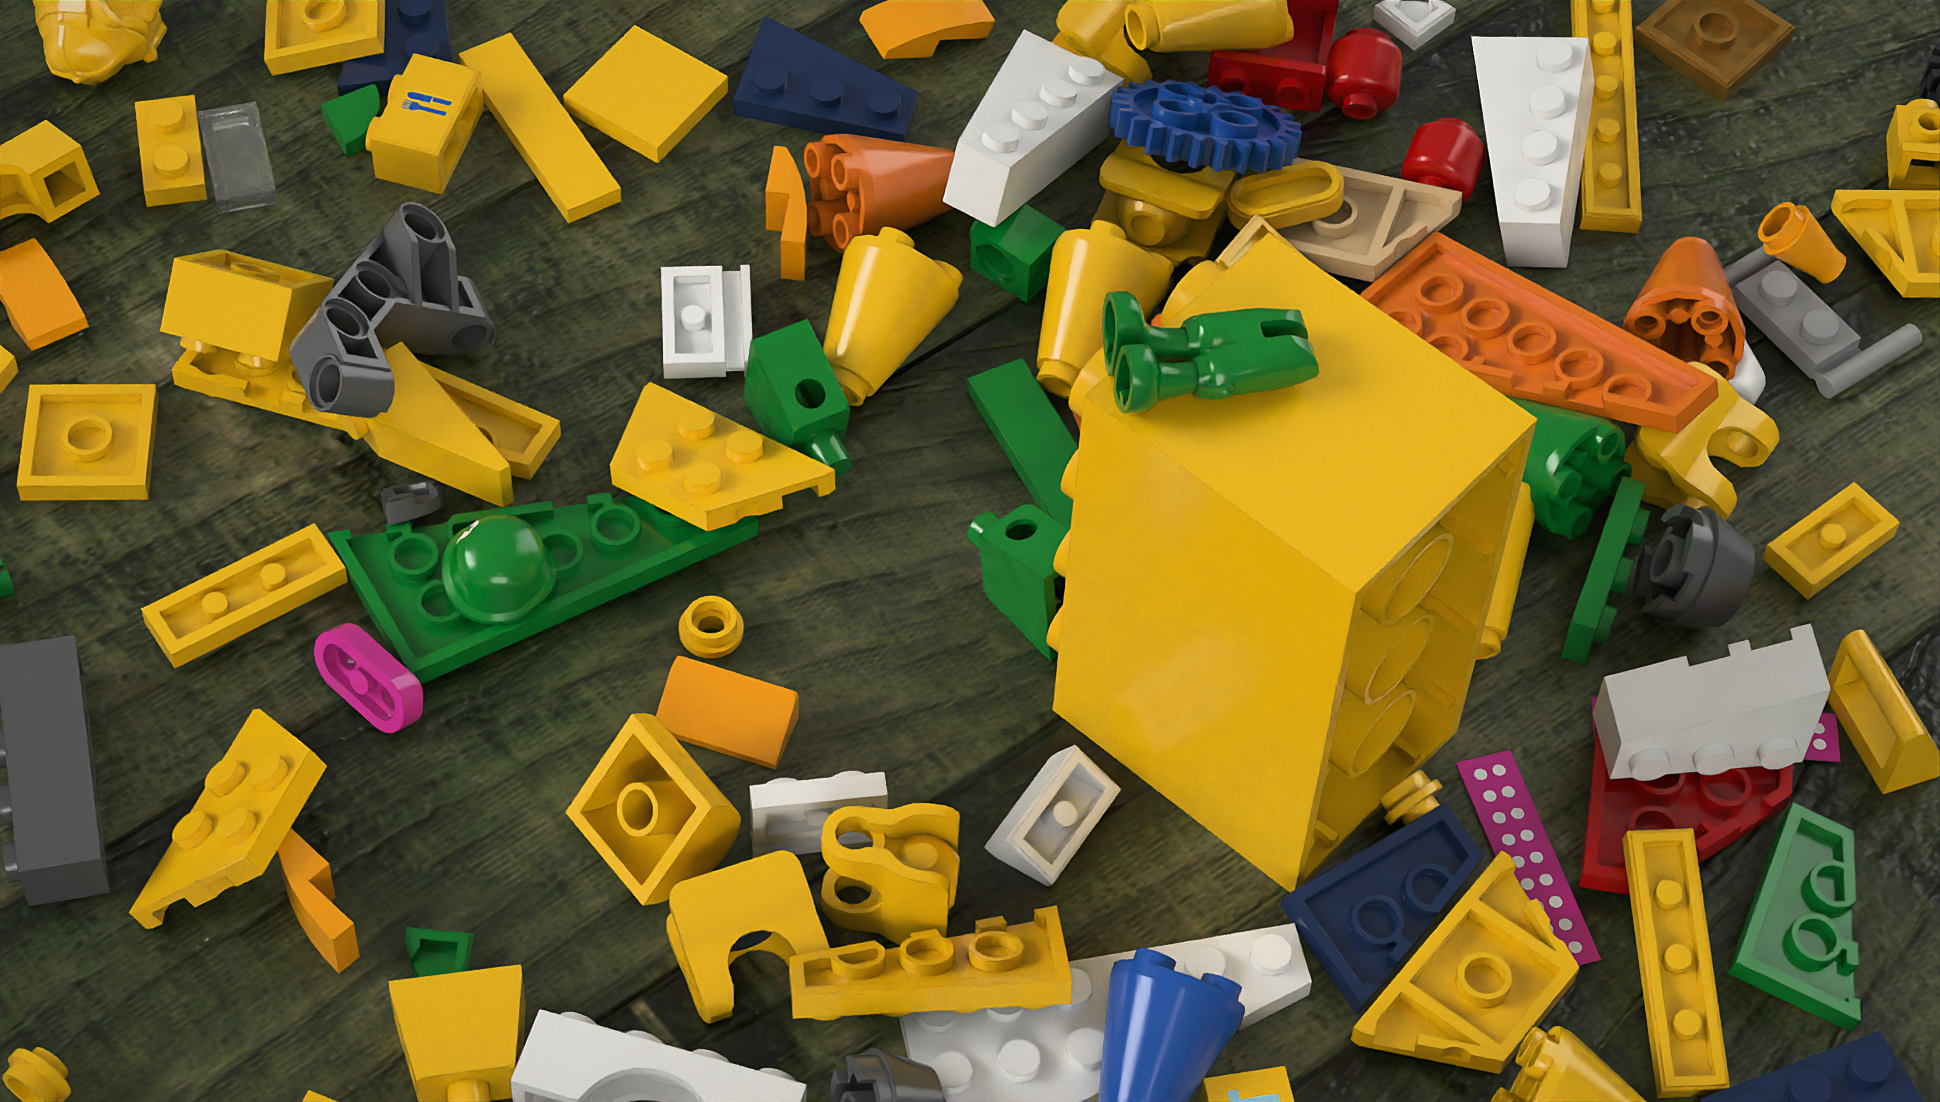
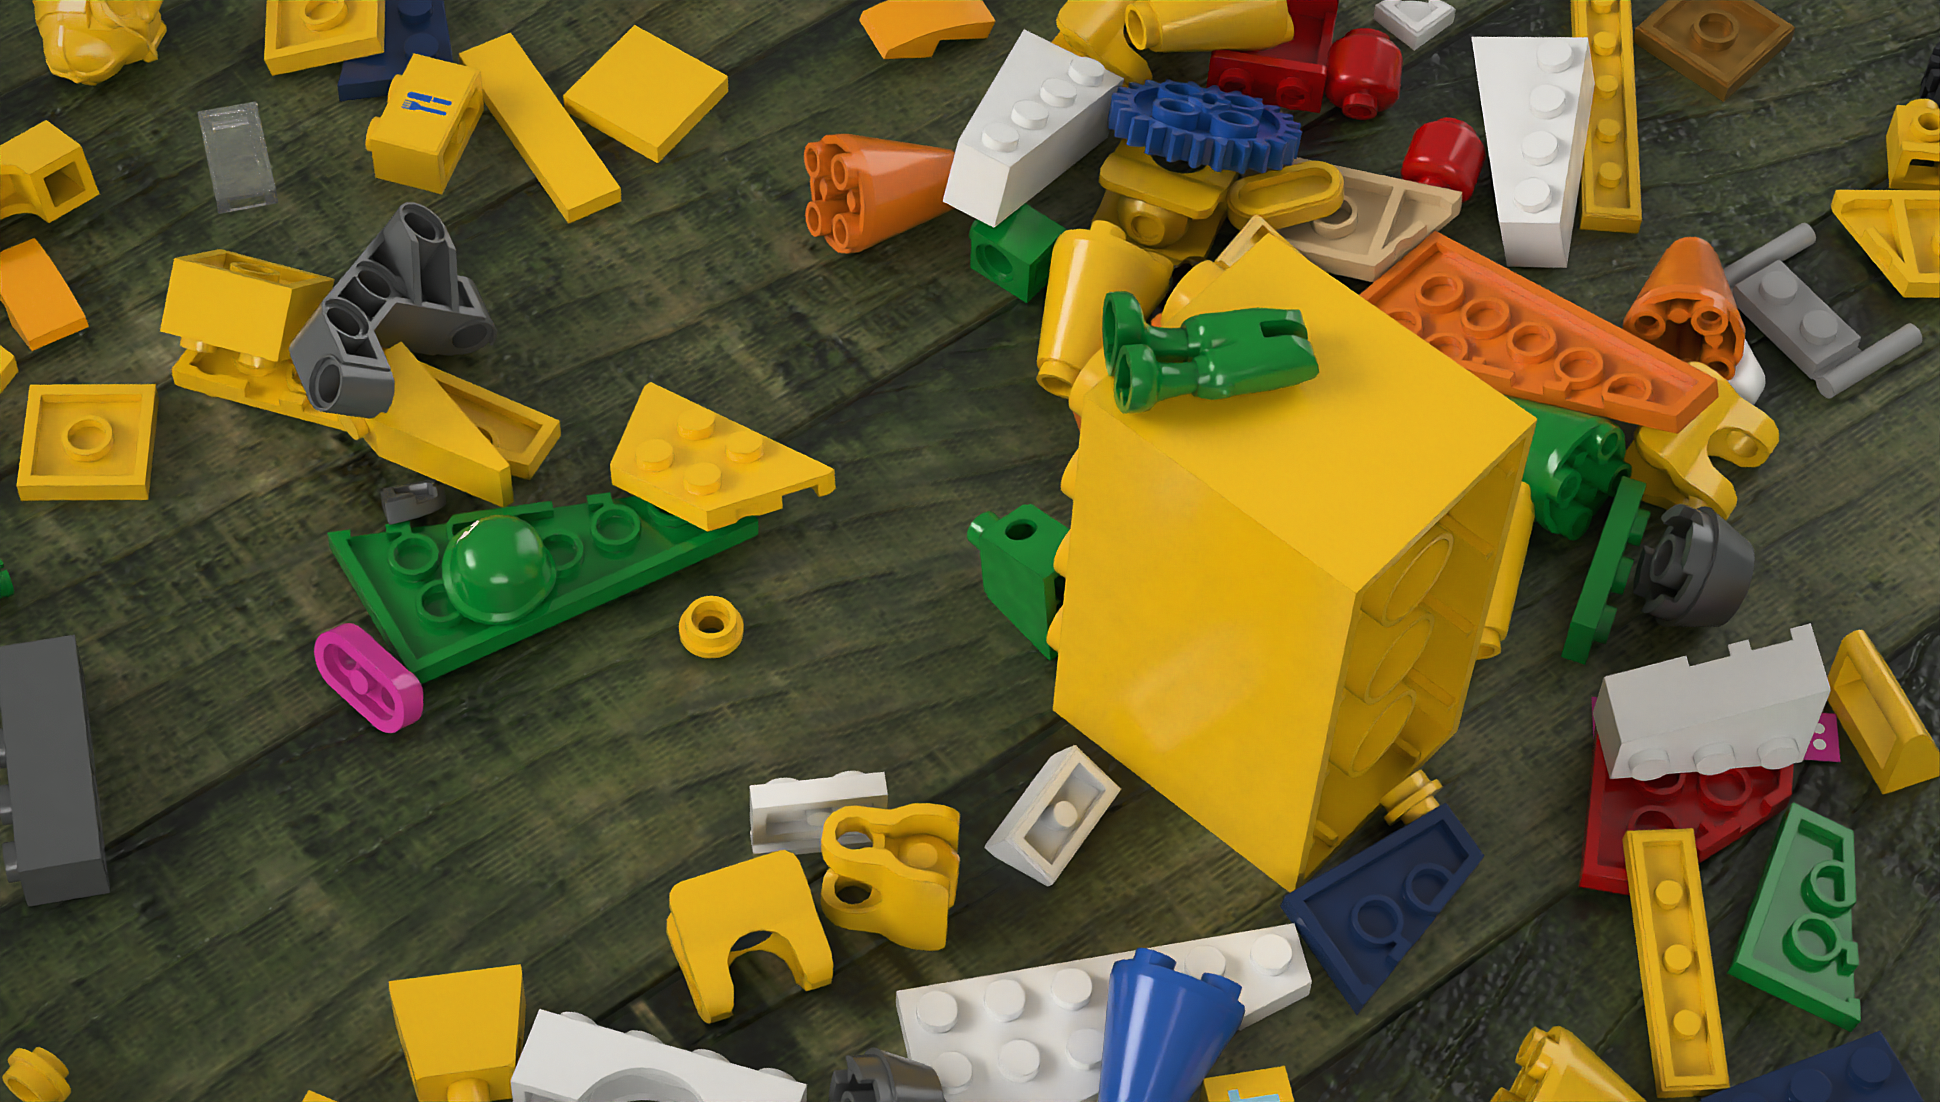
(170, 151): yellow plate -> none
(236, 820): yellow wing -> none
(244, 595): yellow plate -> none
(311, 896): light orange slope -> none
(351, 116): green tile -> none
(439, 951): green tile -> none
(654, 811): yellow brick -> none
(705, 321): white plate -> none
(728, 712): light orange slope -> none
(787, 213): light orange slope -> none
(798, 395): green torso -> none
(819, 89): dark blue wing -> none
(884, 309): yellow cone -> none
(961, 973): yellow wing -> none
(1027, 432): green tile -> none
(1475, 980): yellow wing -> none
(1516, 829): dark pink sticker -> none
(1799, 240): light orange cone -> none
(1830, 540): yellow plate -> none

